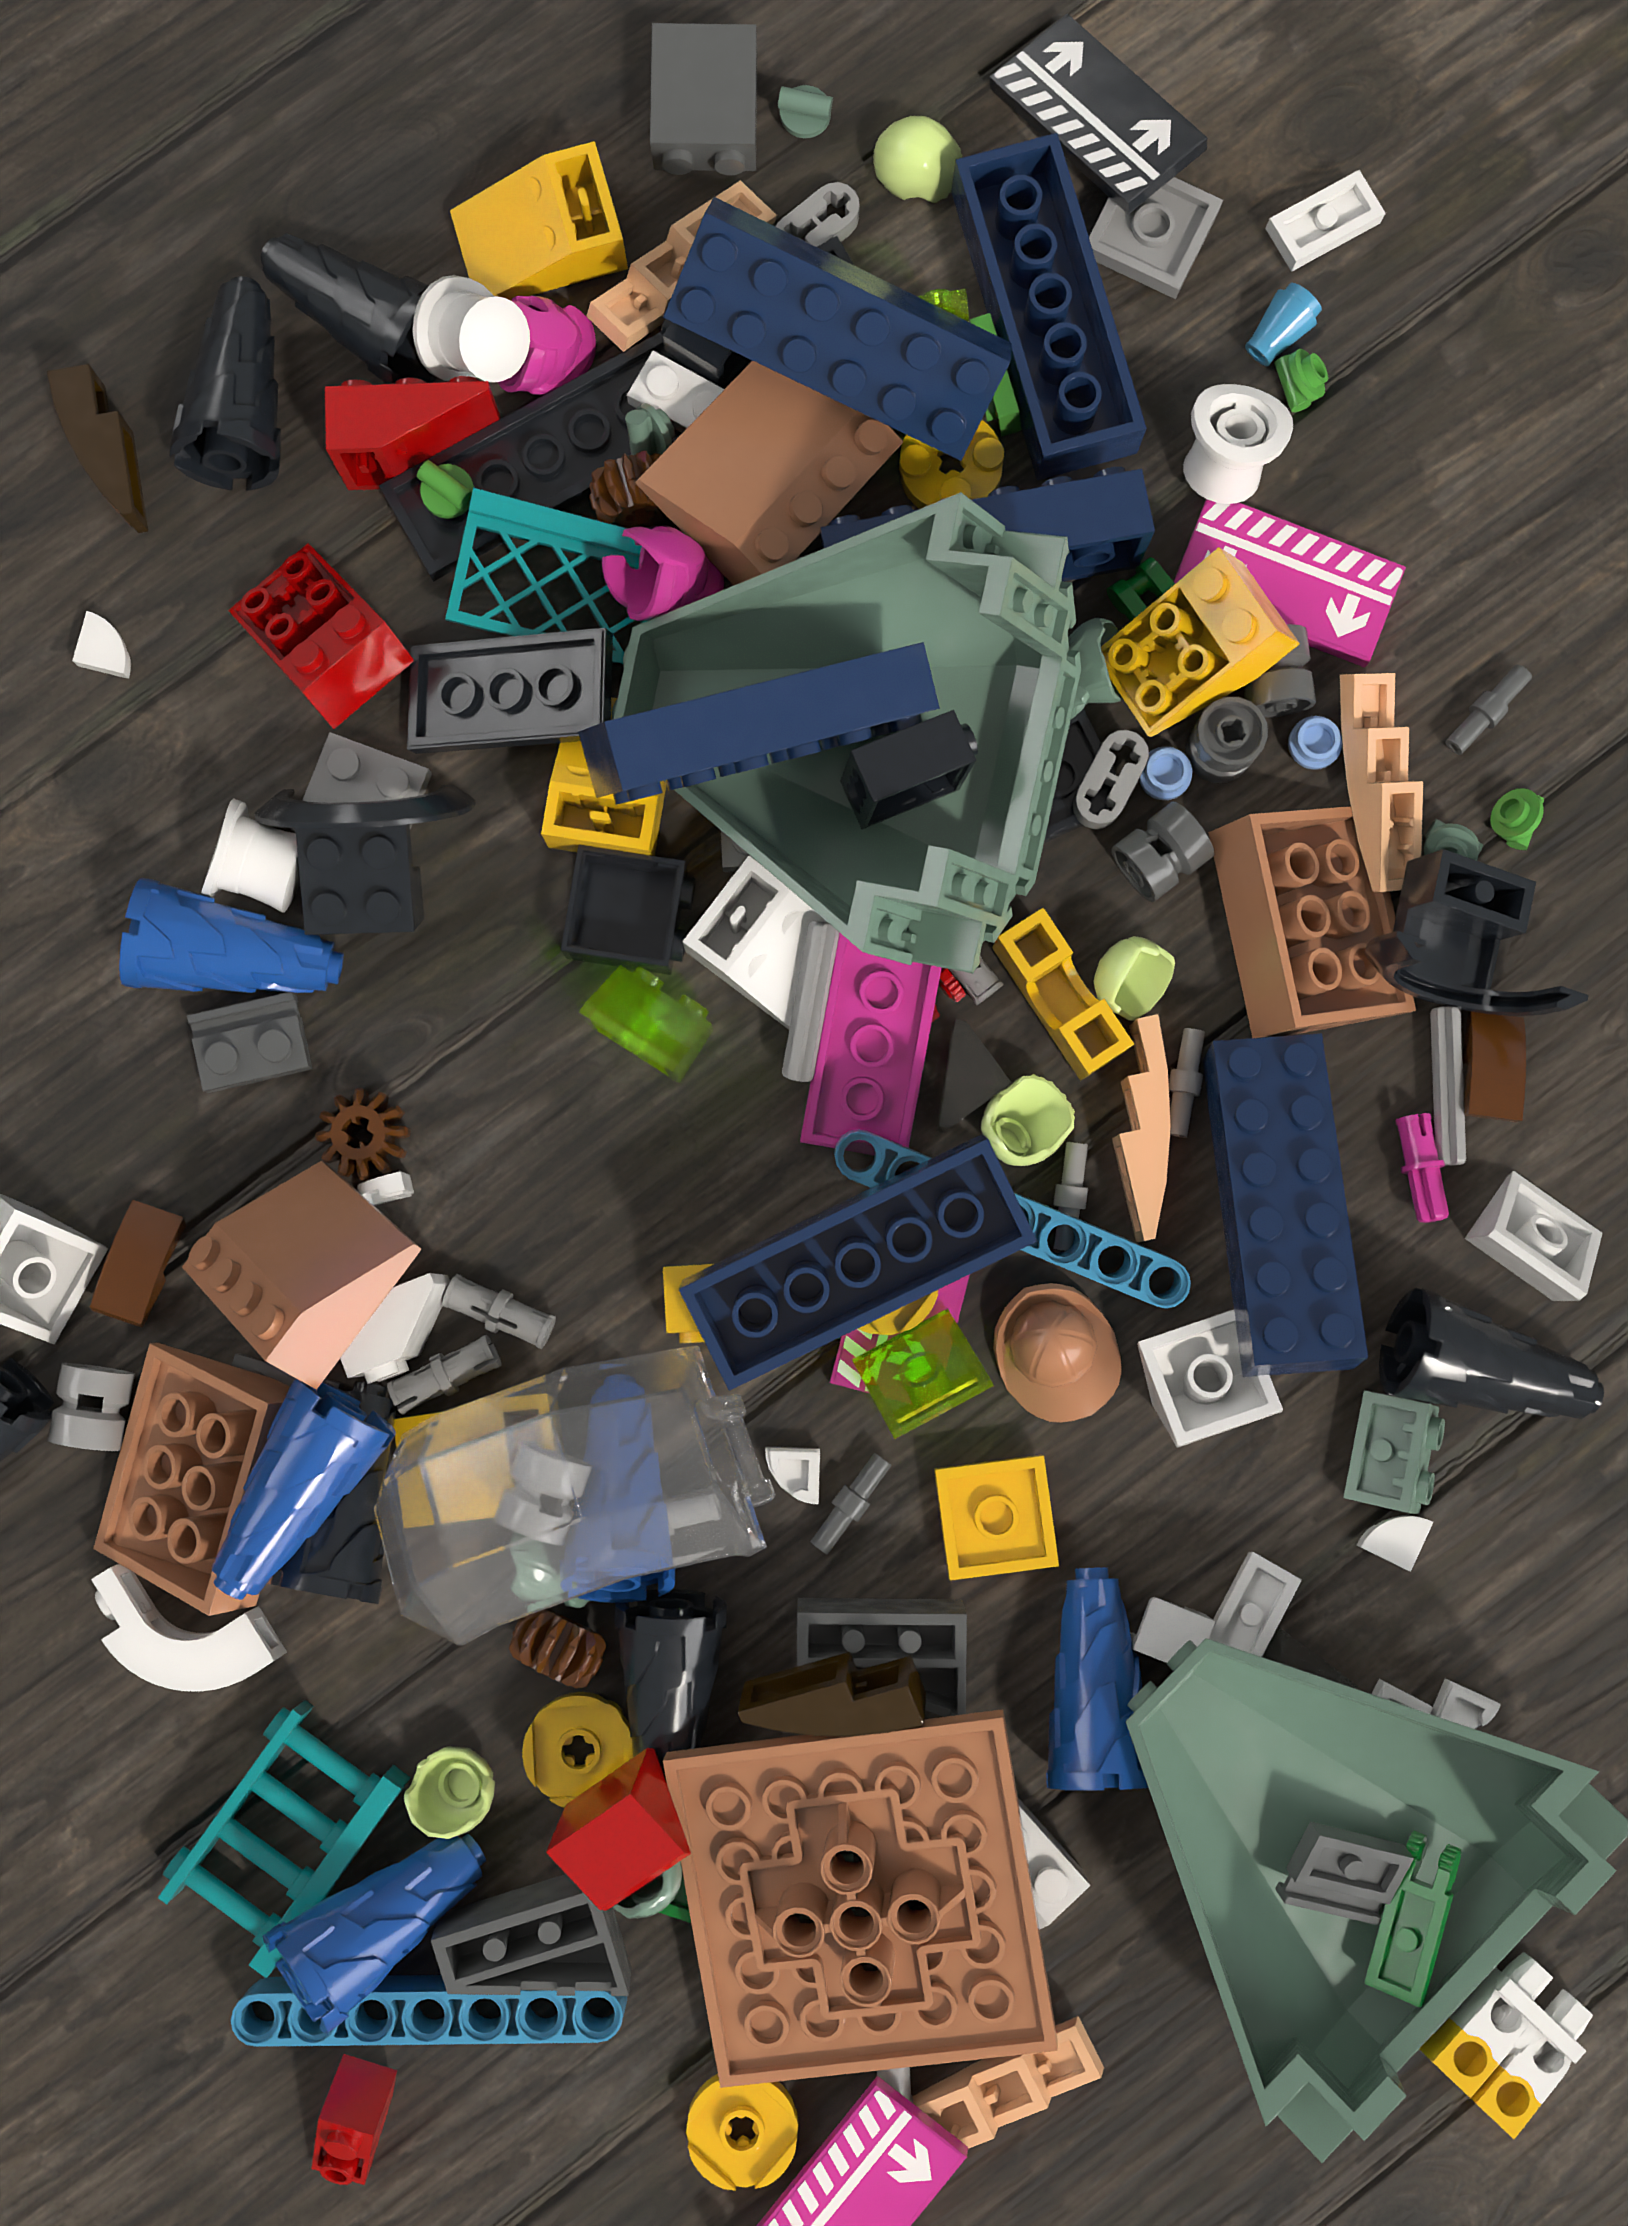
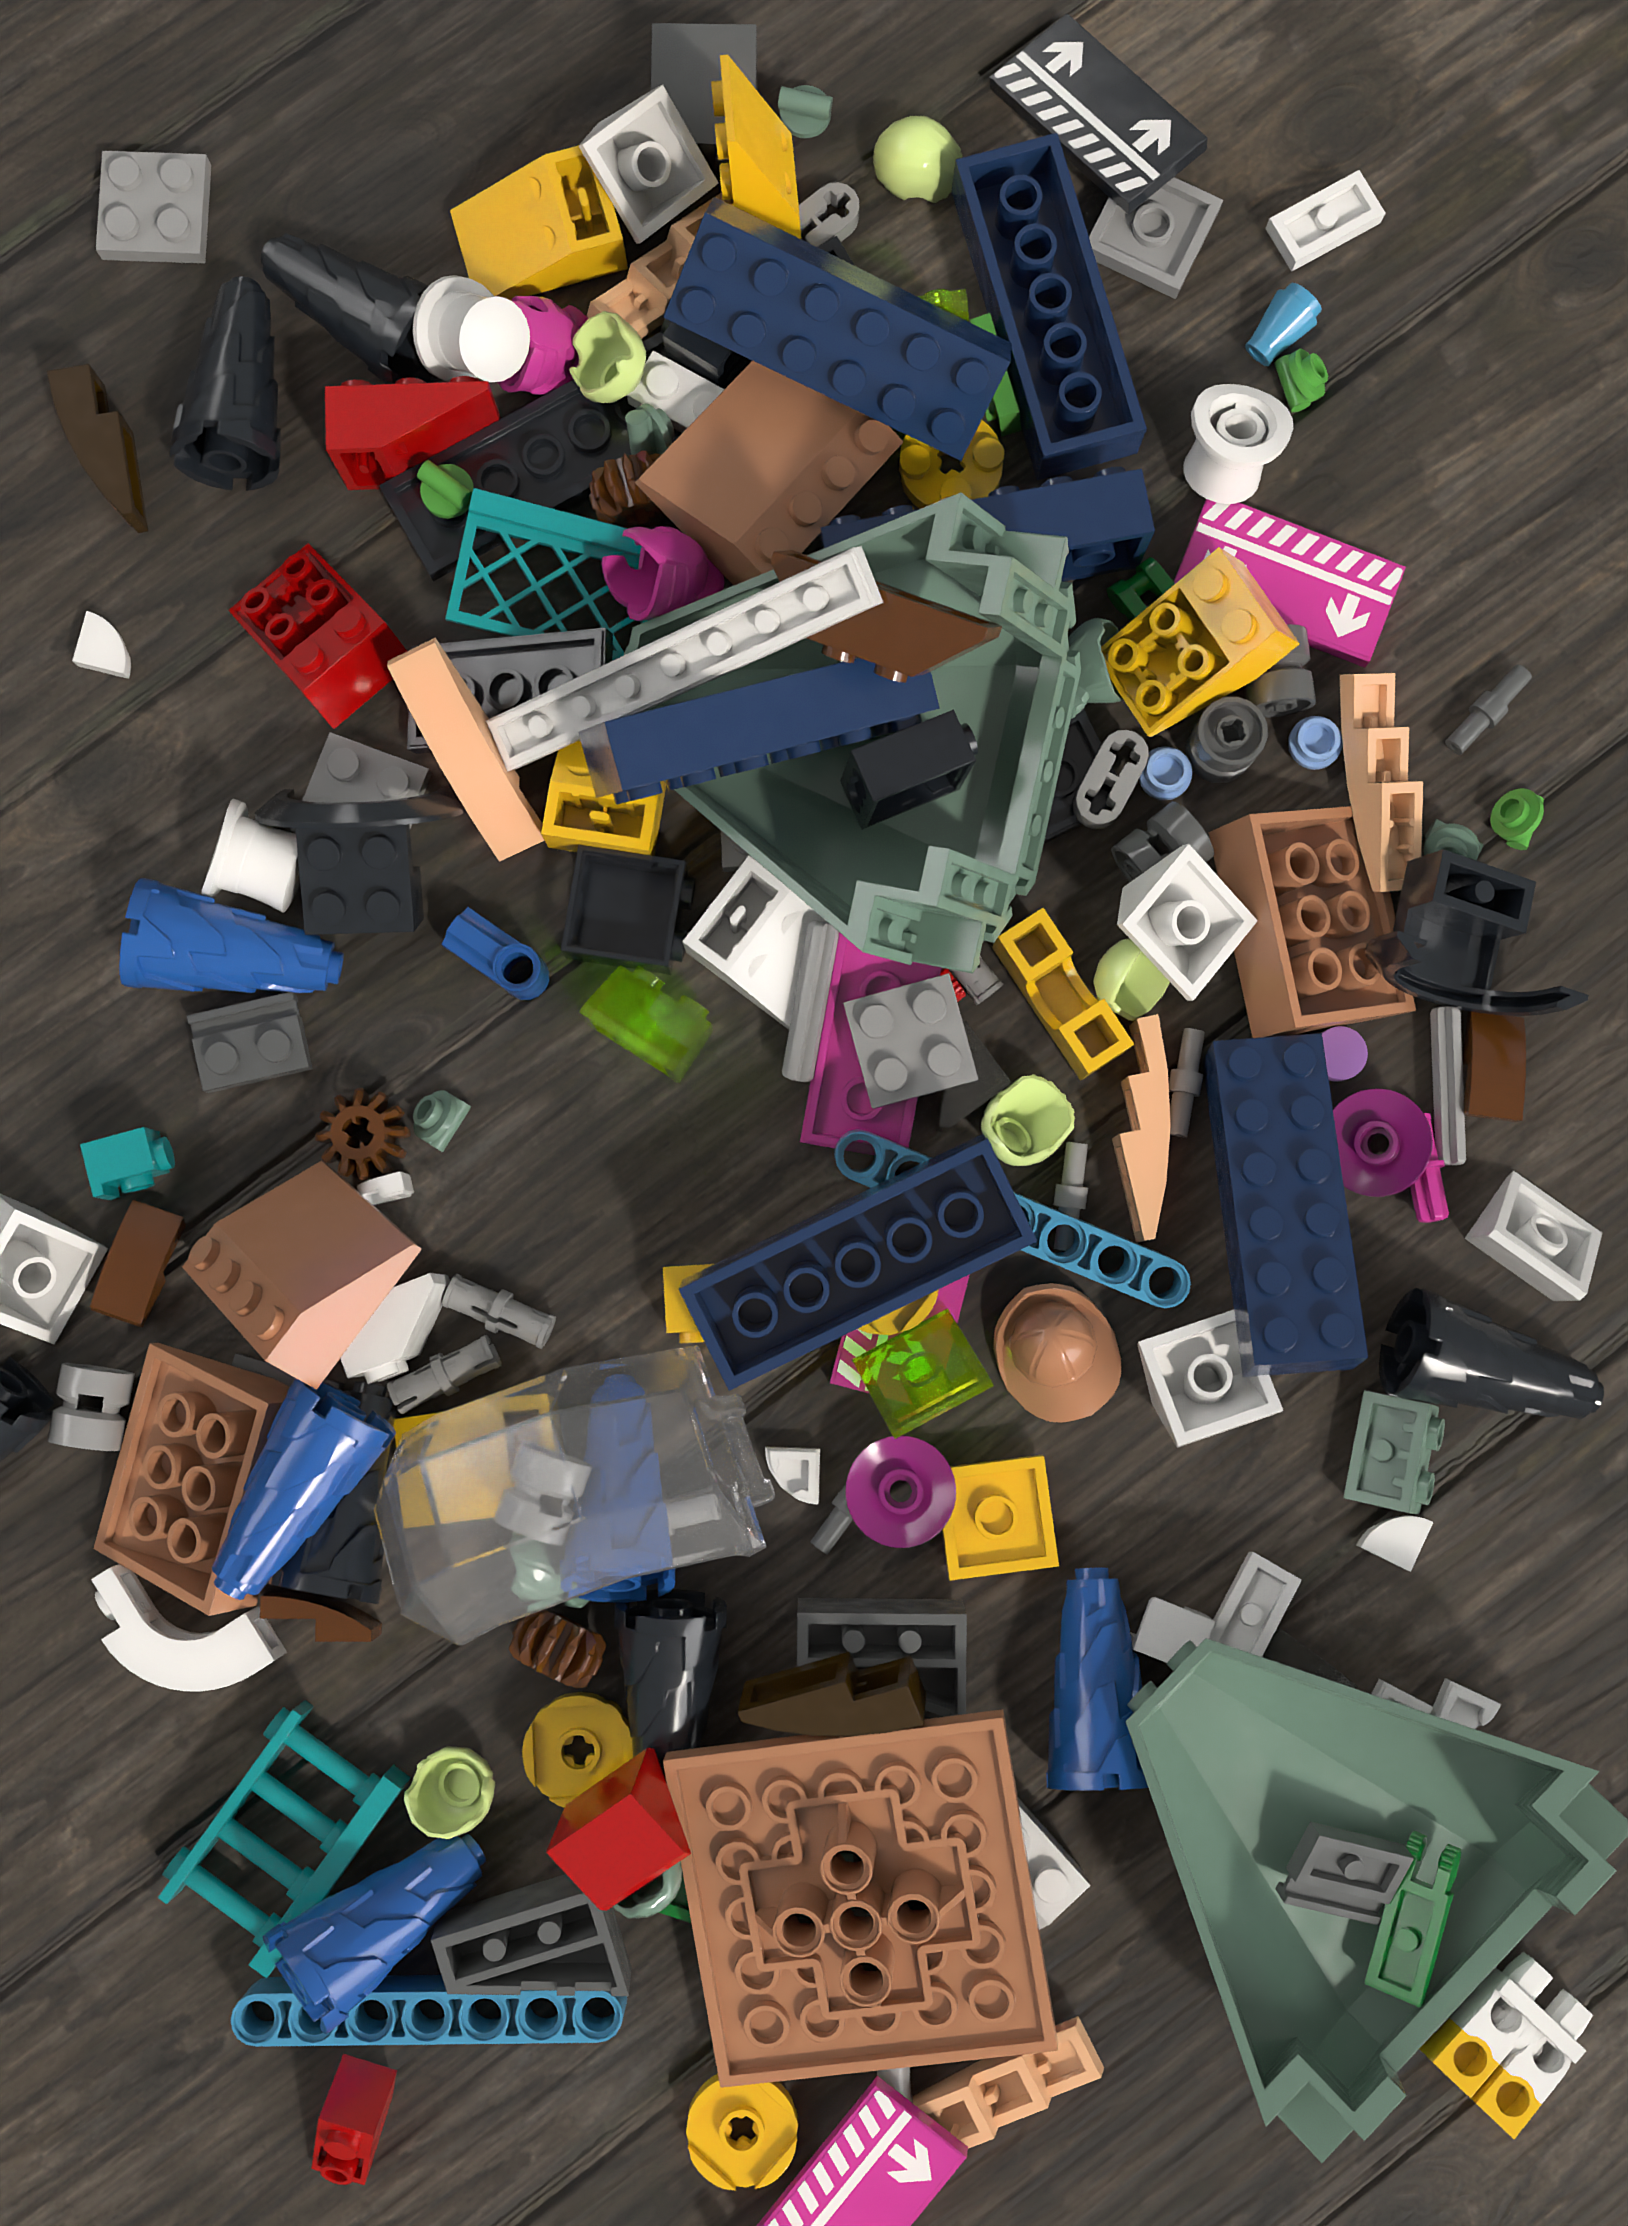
(126, 1161): none -> teal brick
(153, 207): none -> light grey plate
(334, 1618): none -> reddish brown slope
(438, 1118): none -> sand green plate
(465, 748): none -> light nougat slope
(495, 954): none -> blue piece
(609, 358): none -> yellowish green hair
(647, 163): none -> white slope
(688, 657): none -> white tile
(758, 151): none -> yellow slope
(892, 1521): none -> magenta dish
(900, 635): none -> reddish brown wedge
(910, 1041): none -> light grey plate
(1183, 919): none -> white slope
(1344, 1053): none -> medium lavender tile
(1387, 1114): none -> magenta dish

